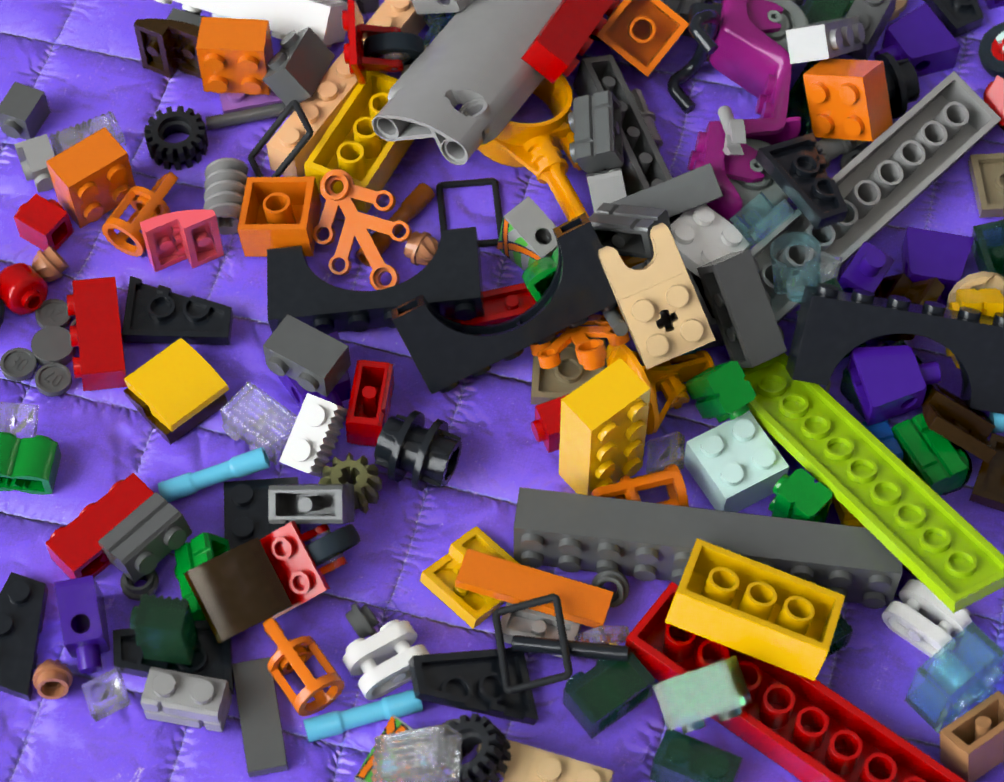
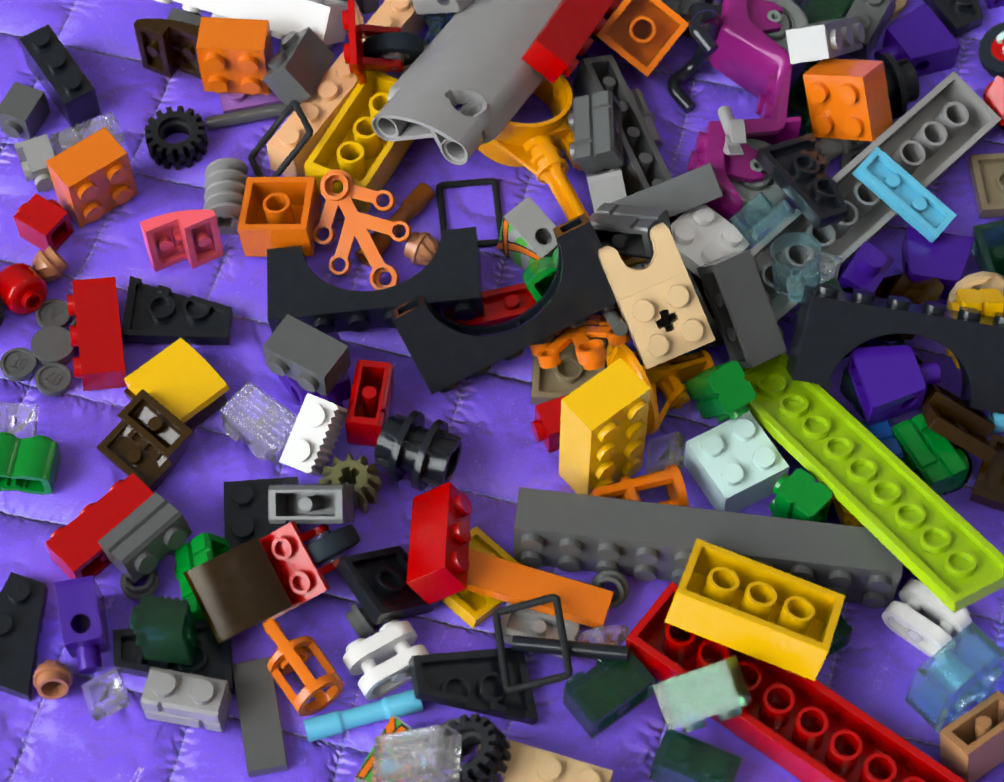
(60, 75): none -> black brick
(146, 205): orange piece -> none
(147, 440): none -> dark brown slope
(236, 467): medium azure piece -> none
(381, 586): none -> black plate
(439, 543): none -> red brick
(904, 194): none -> medium azure plate

